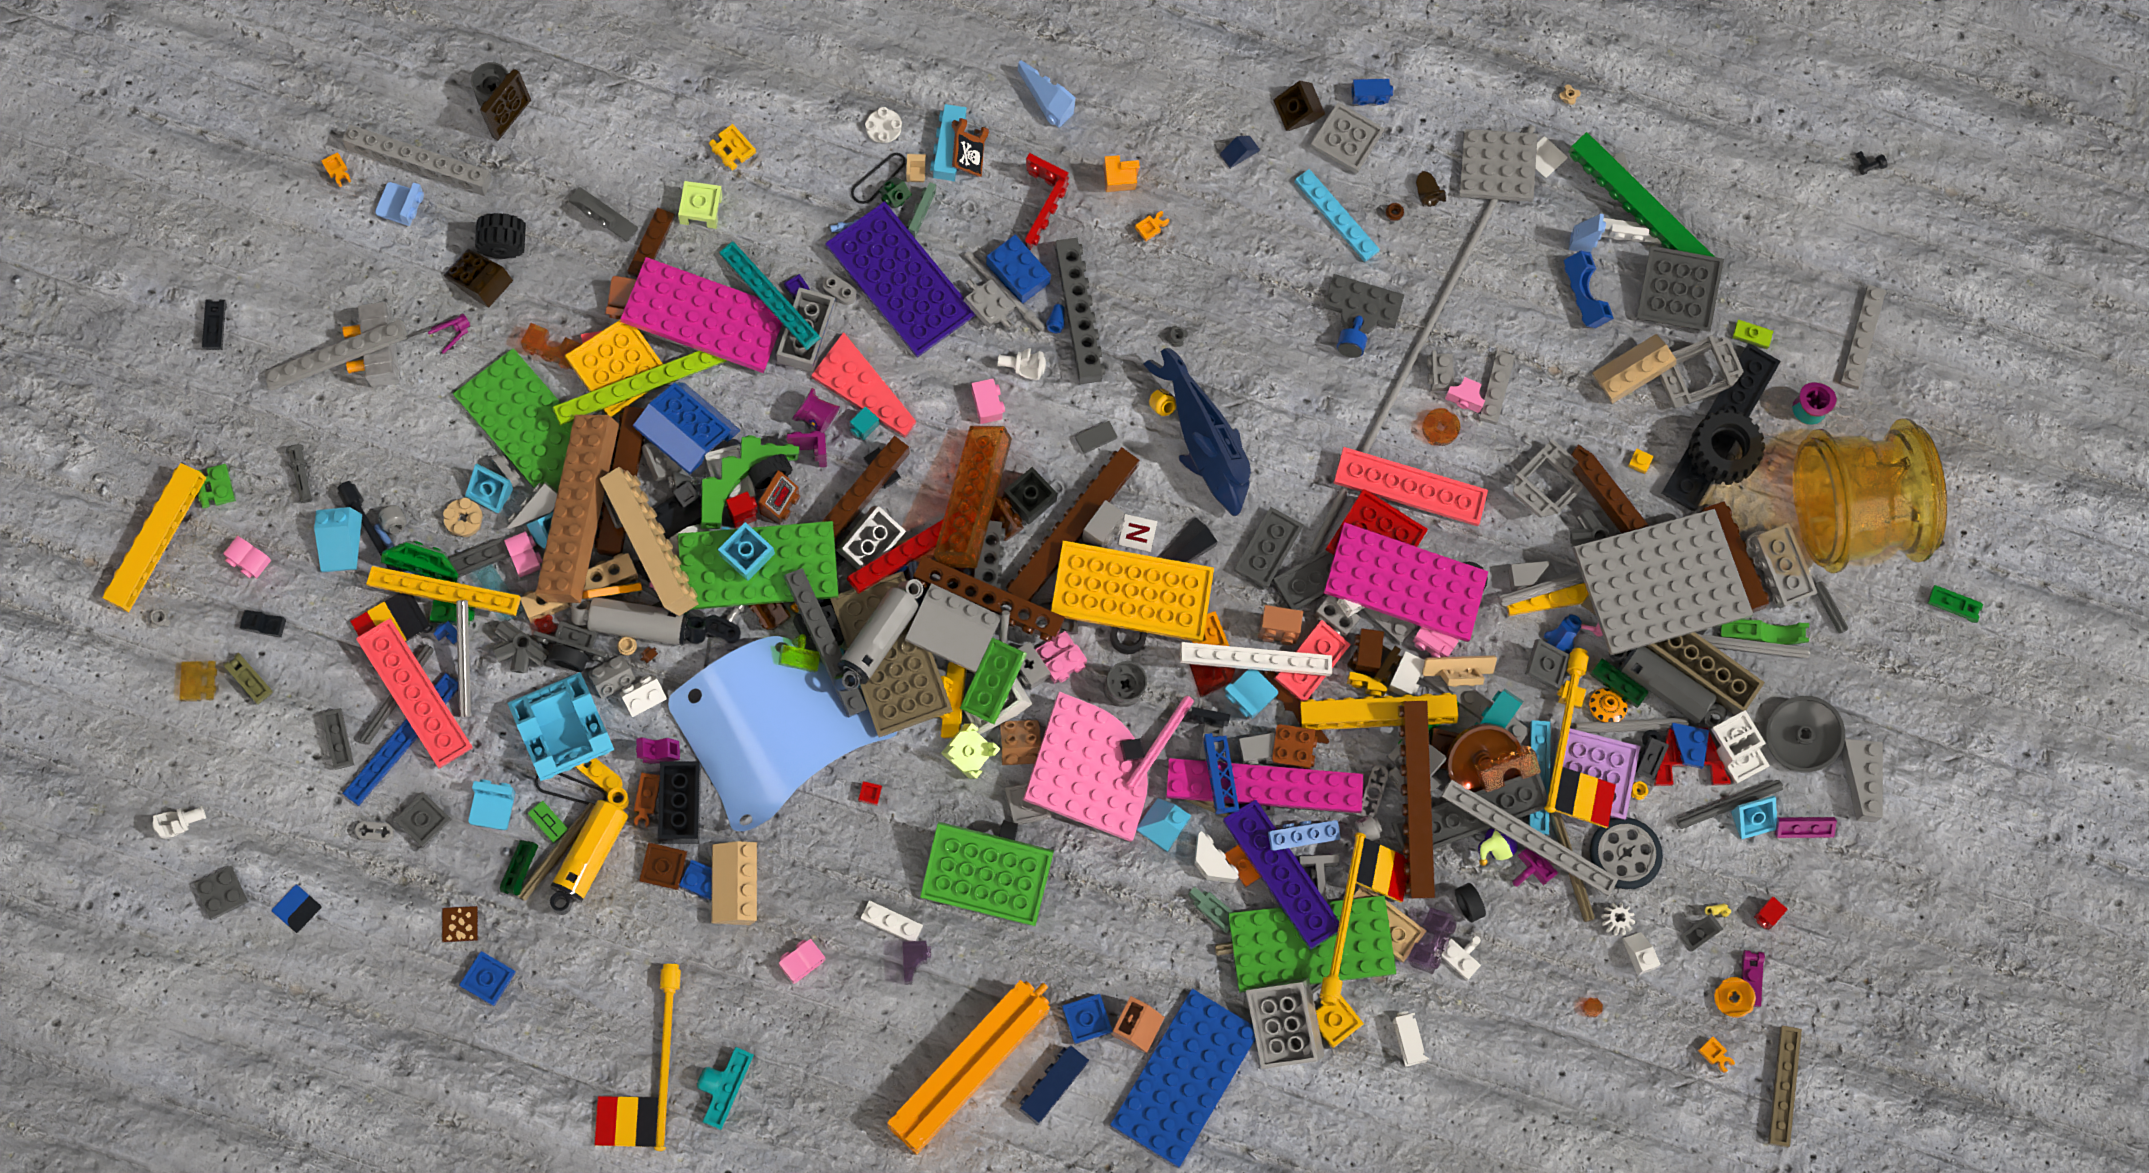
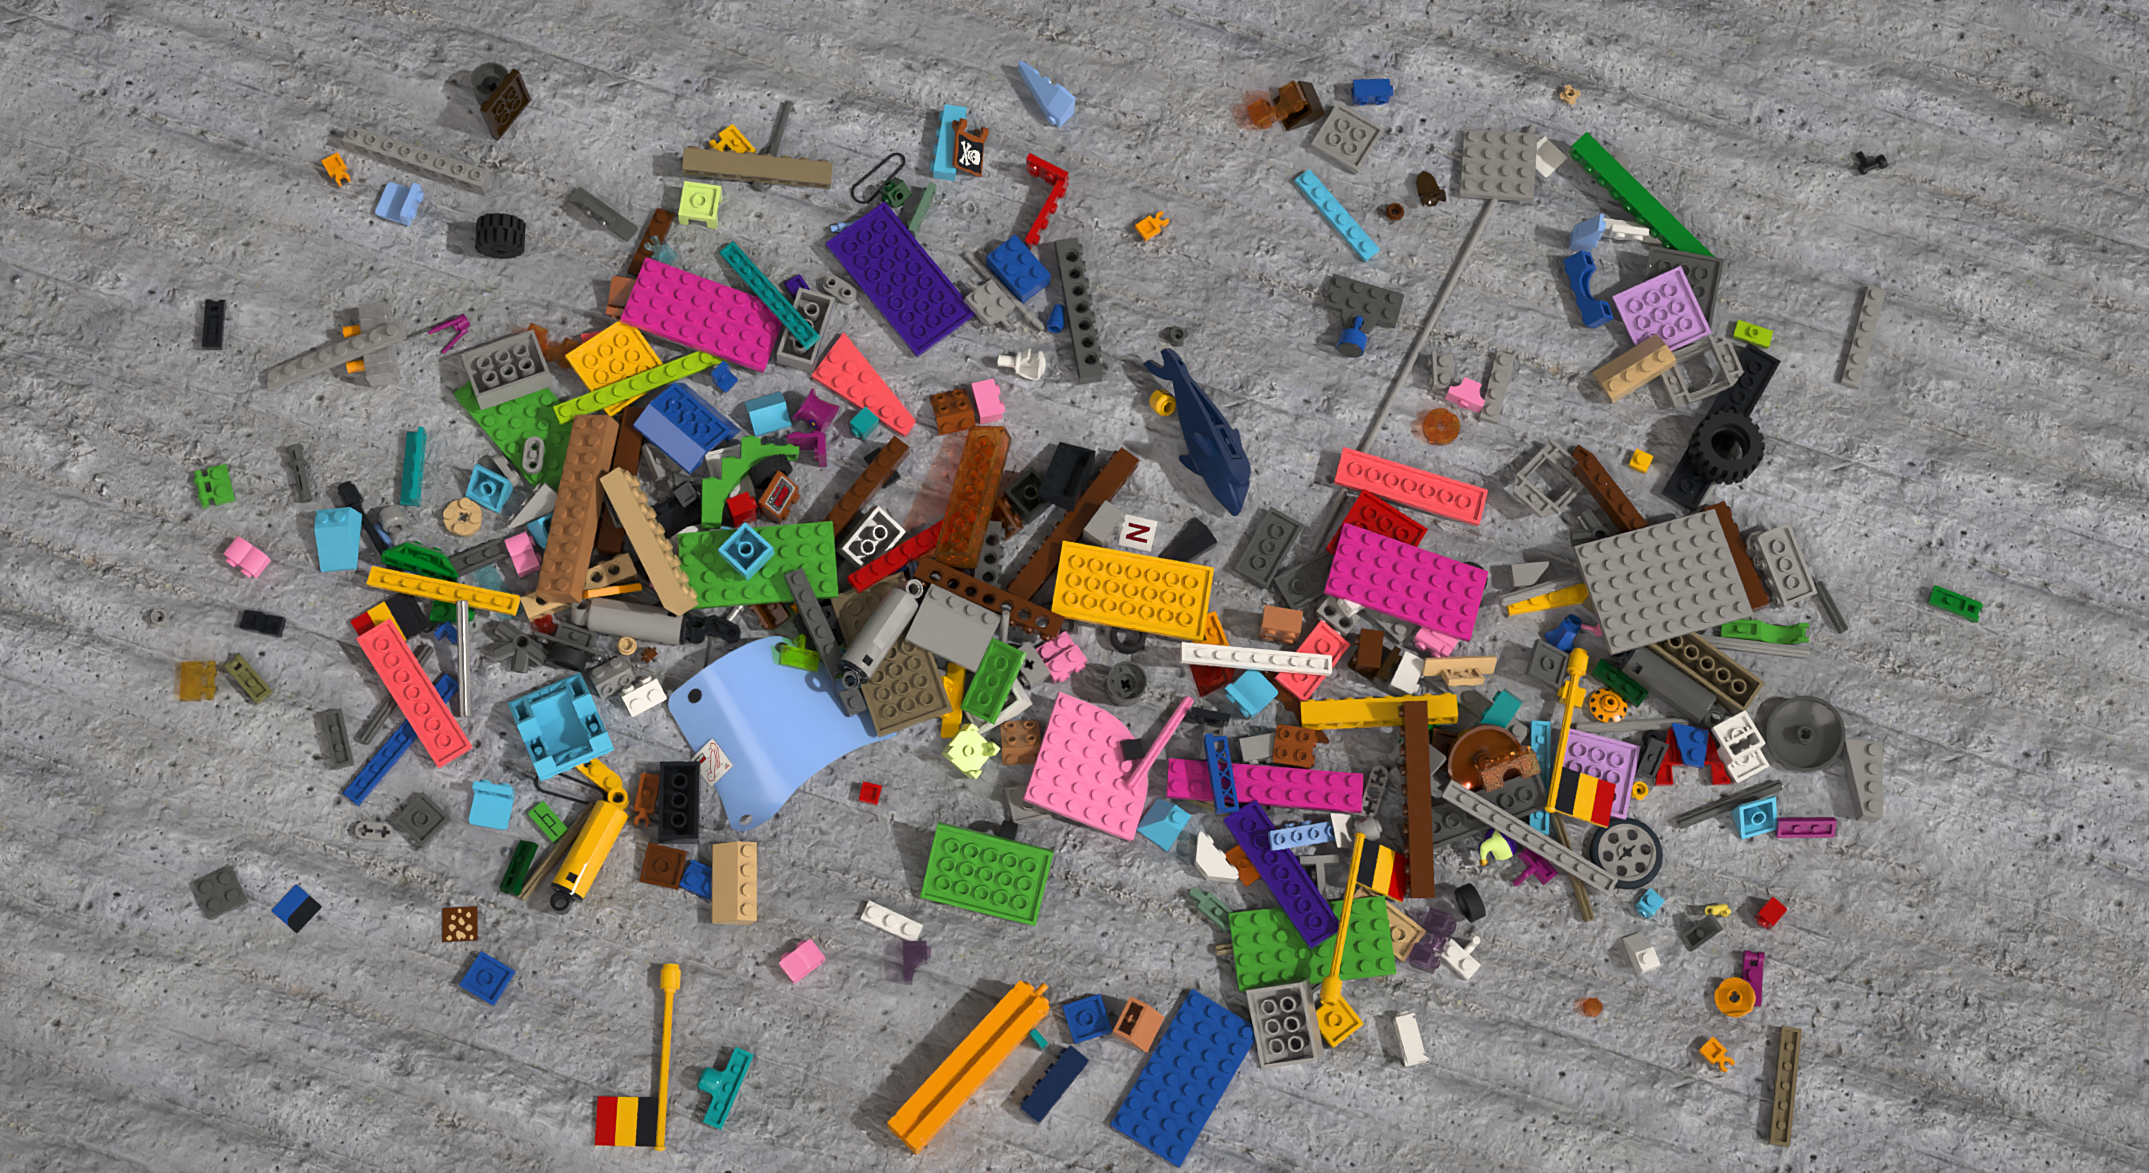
(154, 537): yellow brick -> none
(175, 823): white piece -> none
(413, 468): none -> teal fence
(479, 277): dark brown slope -> none
(507, 369): none -> light grey slope
(533, 456): none -> light grey plate
(658, 750): magenta brick -> none
(662, 253): none -> clear light blue plate
(713, 762): none -> white sticker
(723, 377): none -> blue bracket
(757, 168): none -> dark tan brick
(768, 414): none -> medium azure slope
(777, 139): none -> dark grey piece
(883, 125): white dish -> none
(915, 168): tan panel -> none
(952, 411): none -> dark orange bracket
(1038, 1039): none -> teal tile
(1067, 475): none -> black slope
(1096, 437): dark grey tile -> none
(1120, 175): light orange plate -> none
(1239, 150): dark blue slope -> none
(1291, 101): none -> clear orange arch
(1343, 830): none -> white sticker
(1373, 687): yellow slope -> none
(1611, 914): white gear -> none
(1649, 904): none -> medium azure bracket
(1662, 308): none -> lavender plate
(1814, 403): magenta hat -> none
(1869, 495): clear yellow wheel -> none

